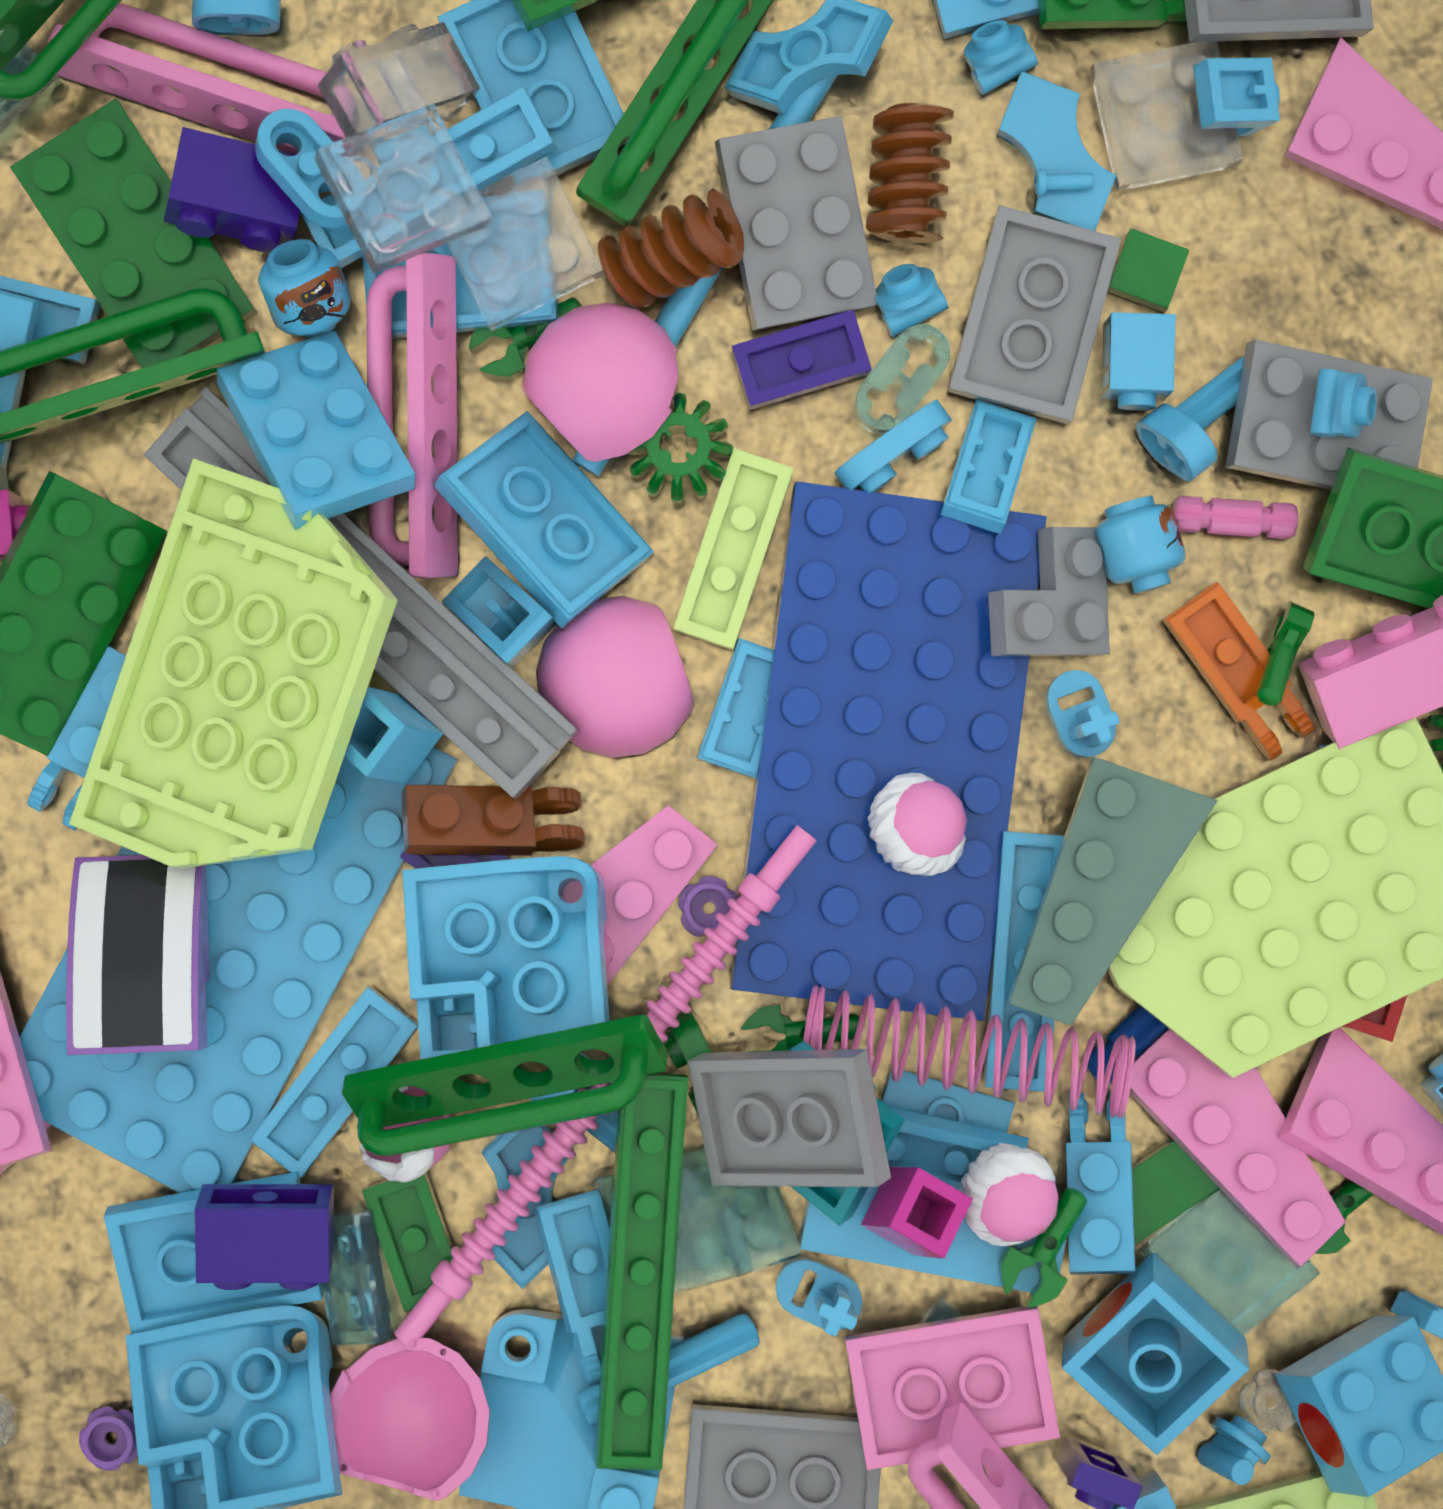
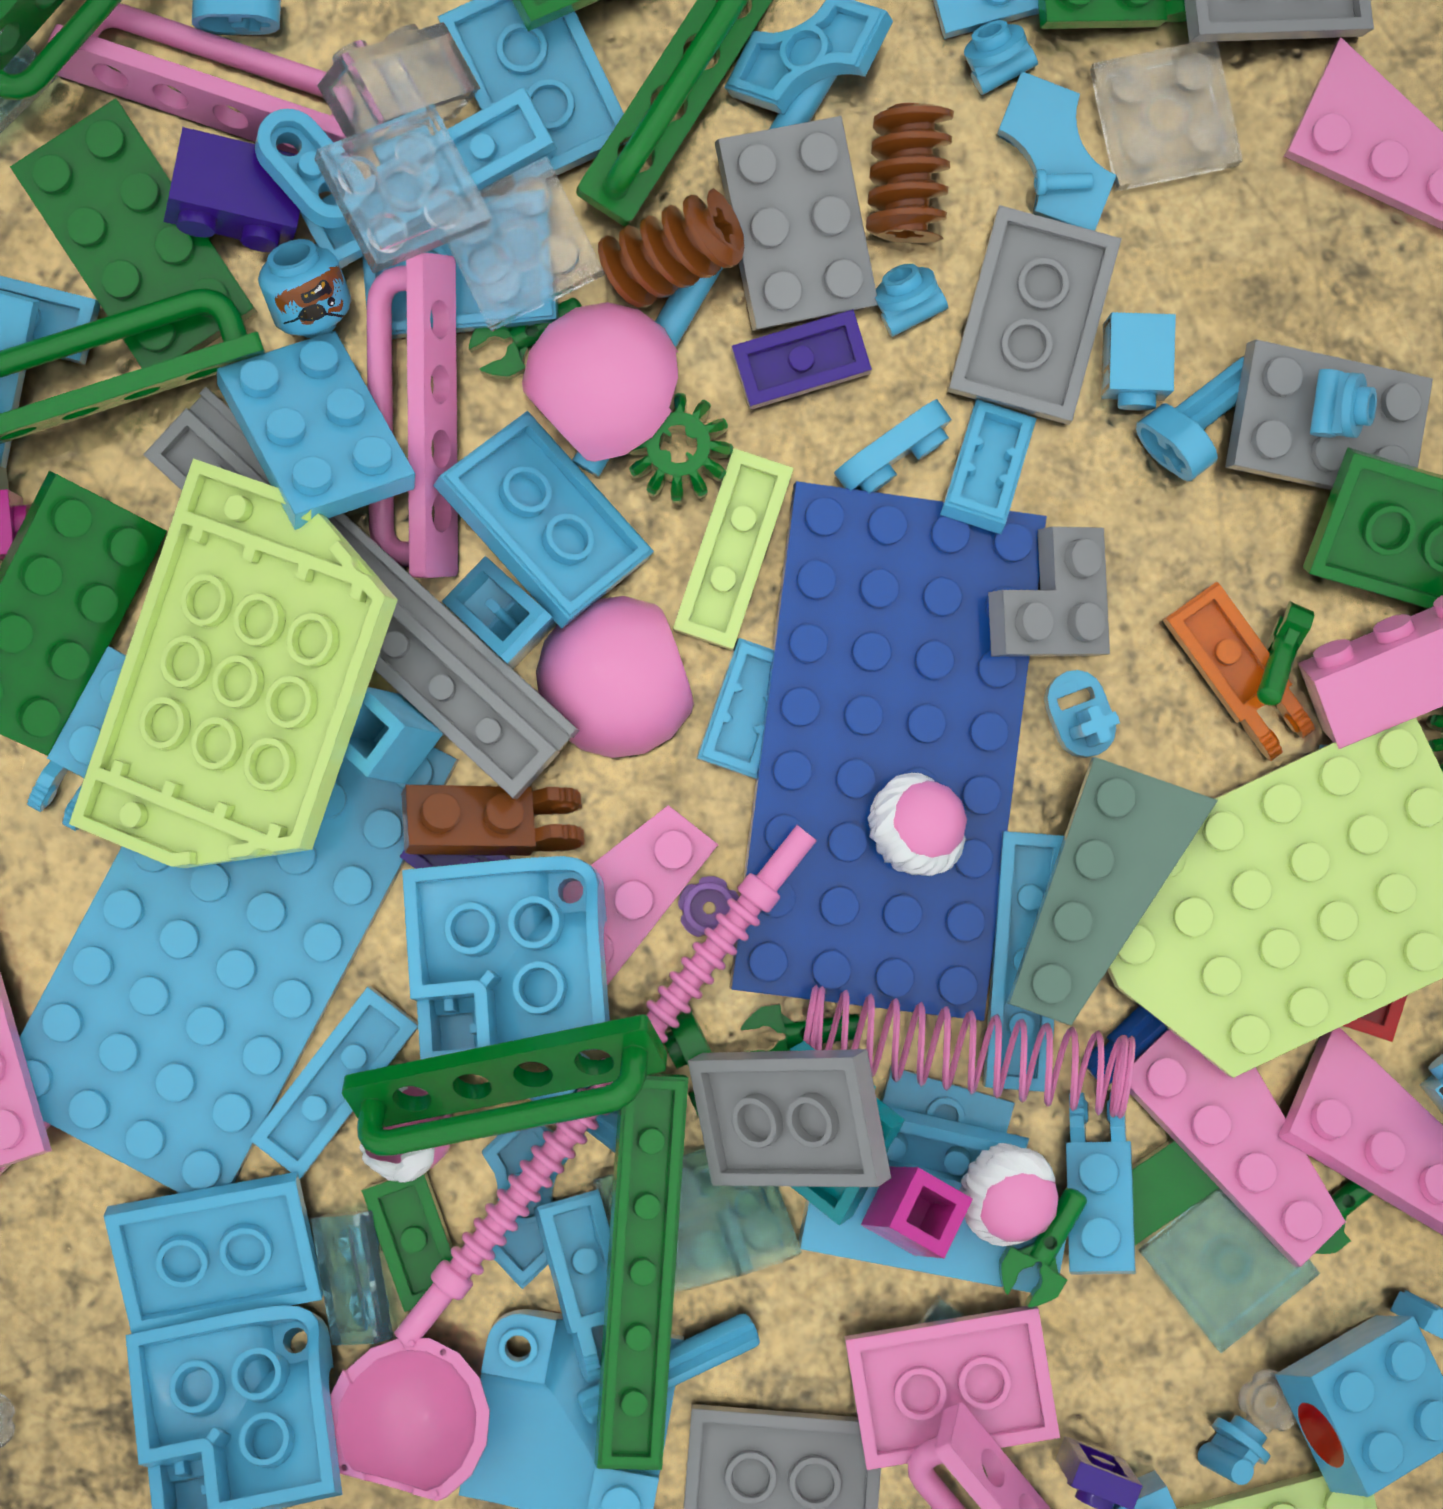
(94, 1442): medium lavender plate -> none
(136, 957): slope -> none
(264, 1235): dark purple brick -> none
(833, 1299): medium azure piece -> none
(890, 369): clear light blue beam -> none
(1140, 543): medium azure head -> none
(1147, 270): green tile -> none
(1155, 1354): medium azure brick -> none
(1236, 517): bright pink axle -> none
(1237, 94): medium azure bracket -> none

